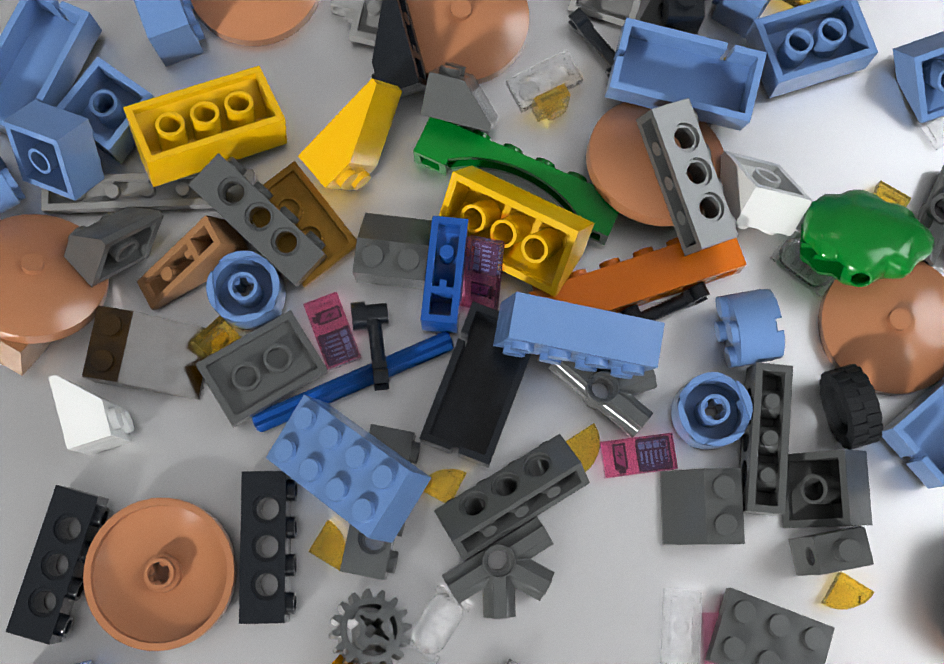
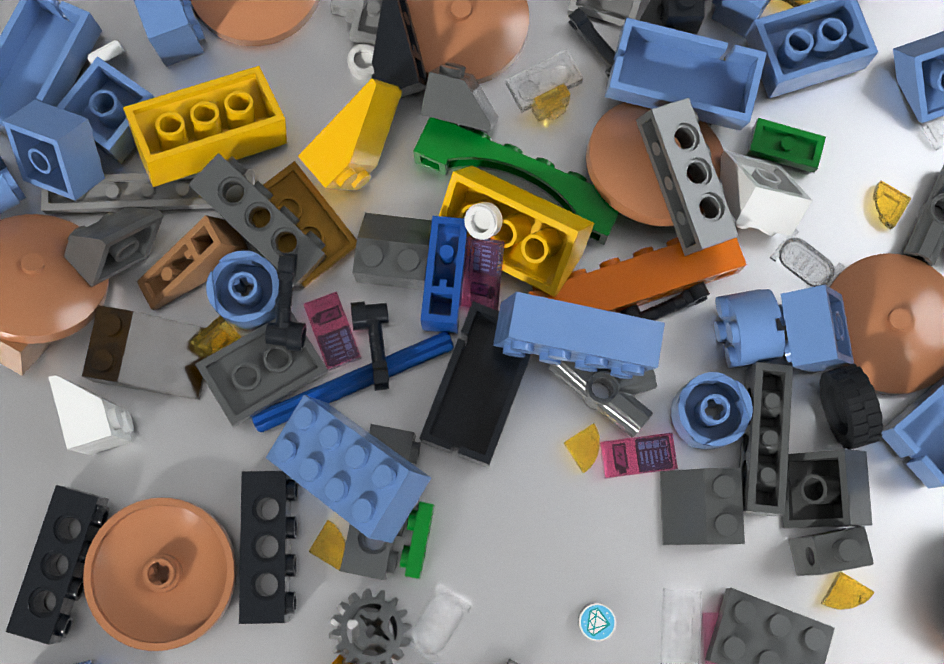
(107, 51): none -> white tile
(285, 331): none -> black brick
(360, 61): none -> white tile
(414, 555): none -> green plate
(445, 484): clear yellow tile -> none
(483, 220): none -> white tile
(500, 584): dark grey piece -> none
(512, 496): dark grey brick -> none
(597, 622): none -> tile
(786, 145): none -> green plate
(815, 329): none -> medium blue brick
(862, 238): green piece -> none

